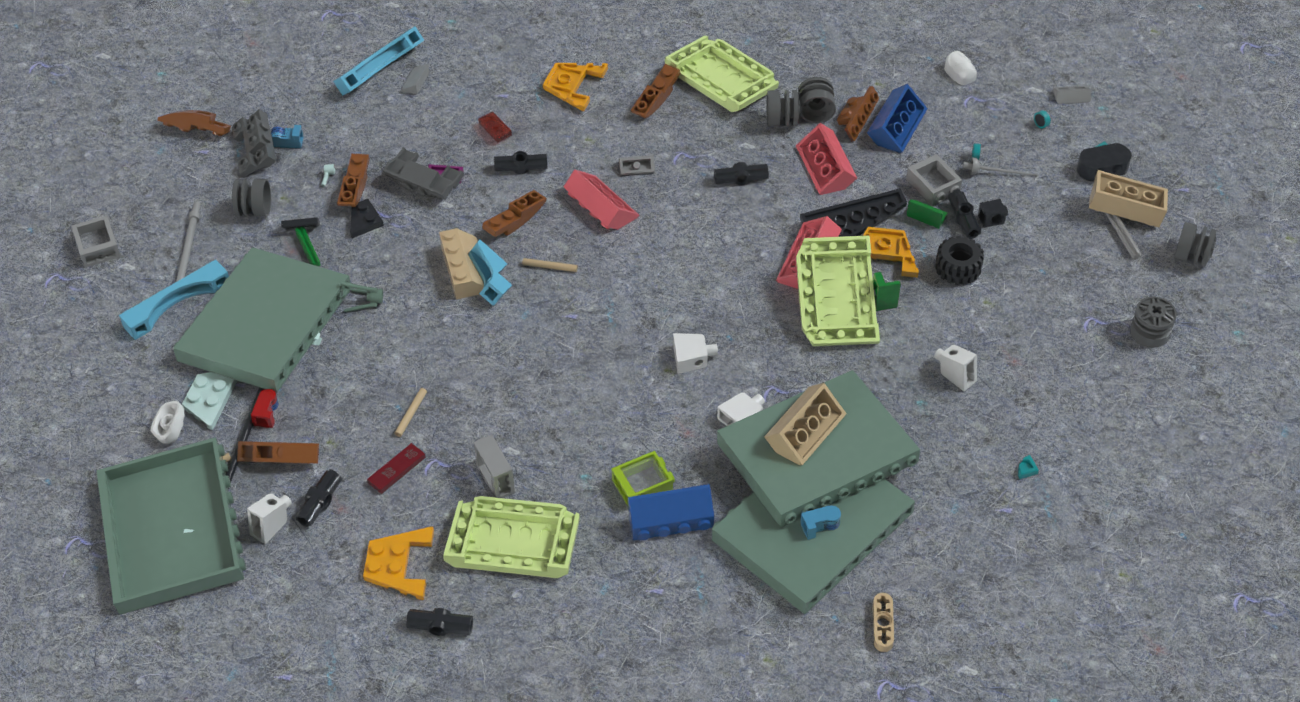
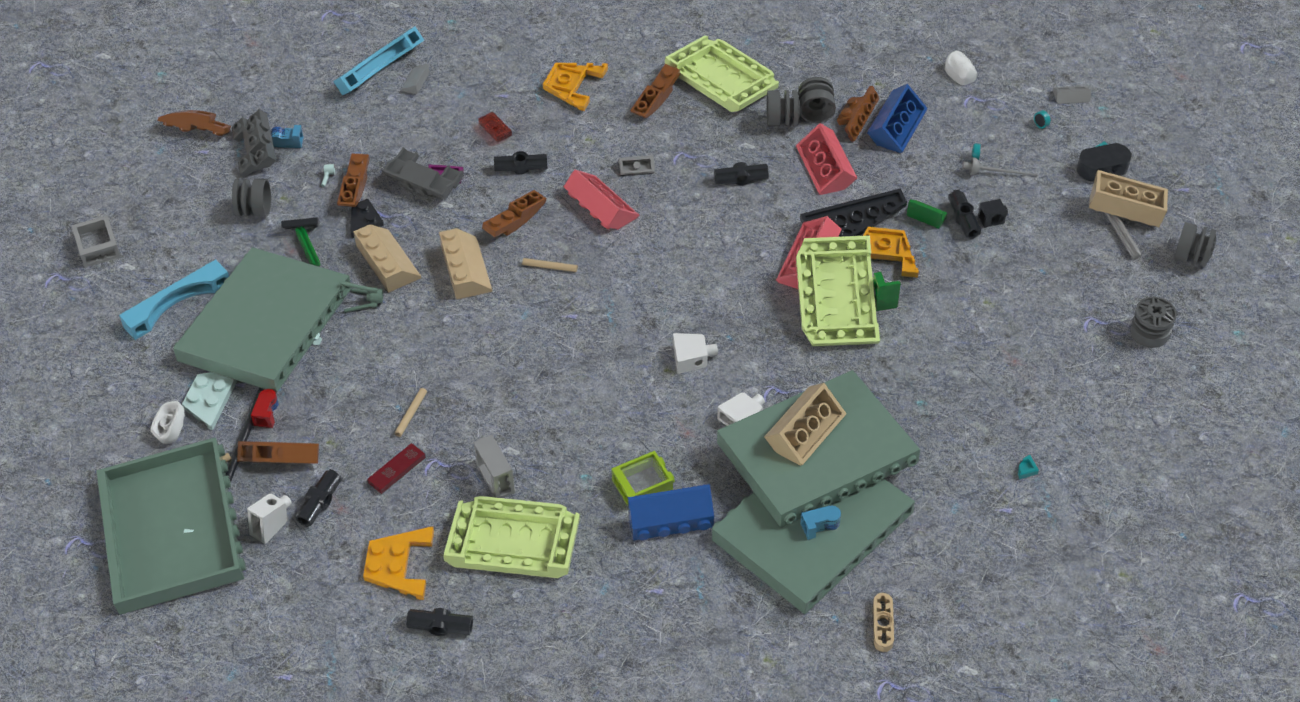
(194, 217): light grey bar -> none
(385, 257): none -> tan slope
(489, 267): medium azure arch -> none
(933, 179): light grey window -> none
(958, 366): white torso -> none
(970, 262): black tyre -> none

